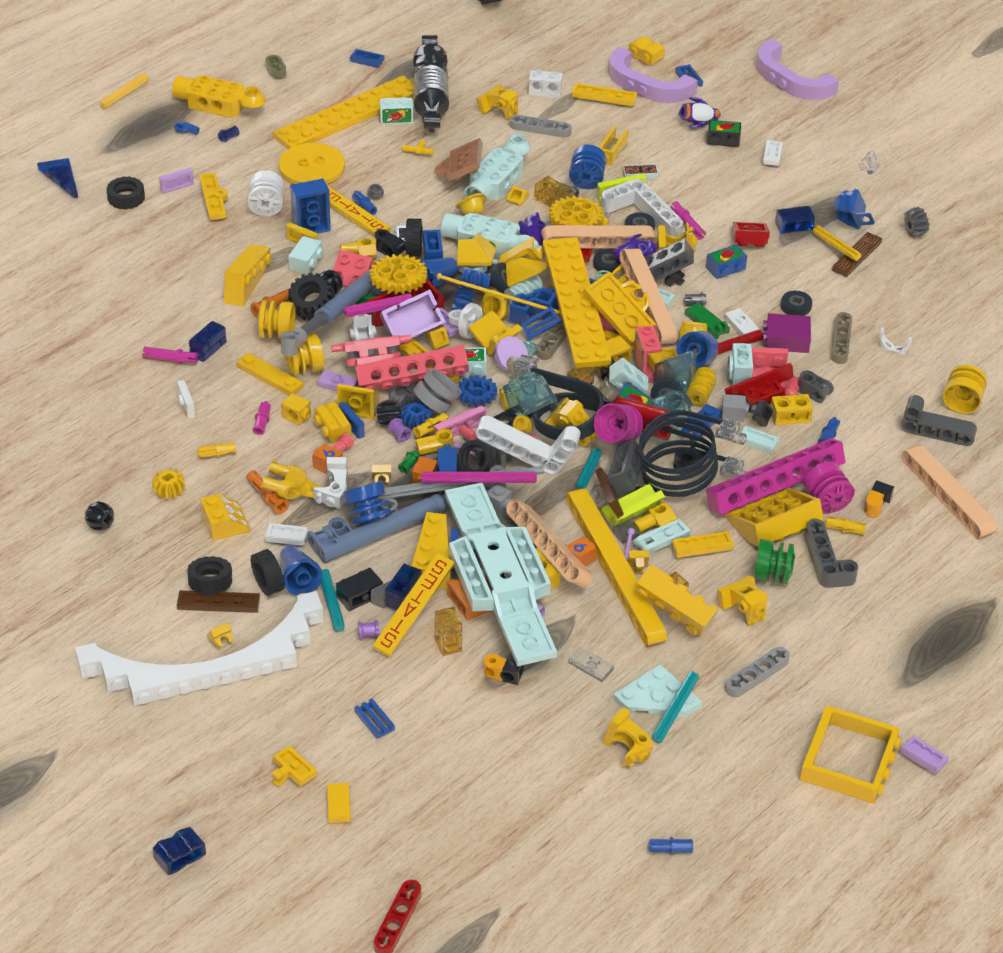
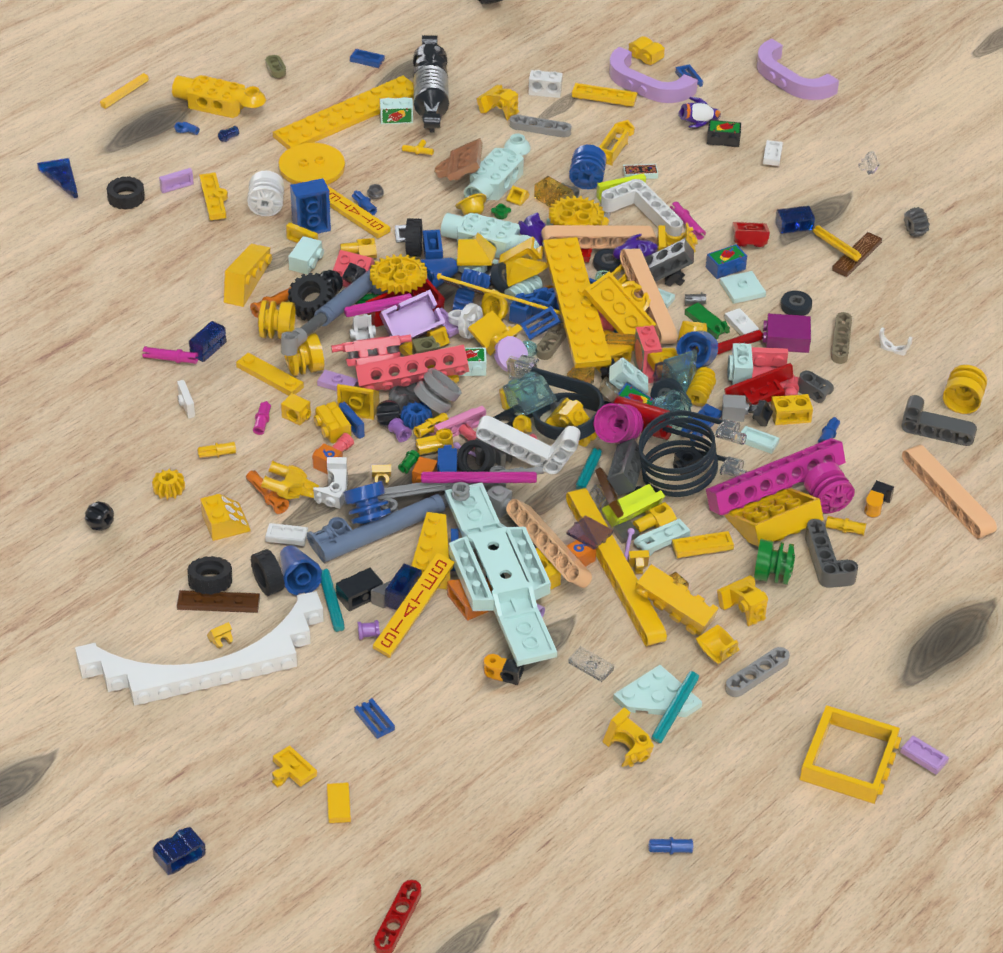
(353, 272): none -> black tile
(388, 243): black piece -> none
(424, 345): none -> olive brick
(448, 631): clear yellow brick -> none
(464, 494): none -> light grey bush
(477, 390): blue gear -> none
(501, 211): none -> green plate
(589, 532): none -> piece
(621, 126): none -> yellow tile
(622, 339): none -> clear yellow axle
(640, 219): black bush -> none
(718, 644): none -> yellow piece
(742, 287): none -> light aqua plate
(851, 209): blue piece -> none

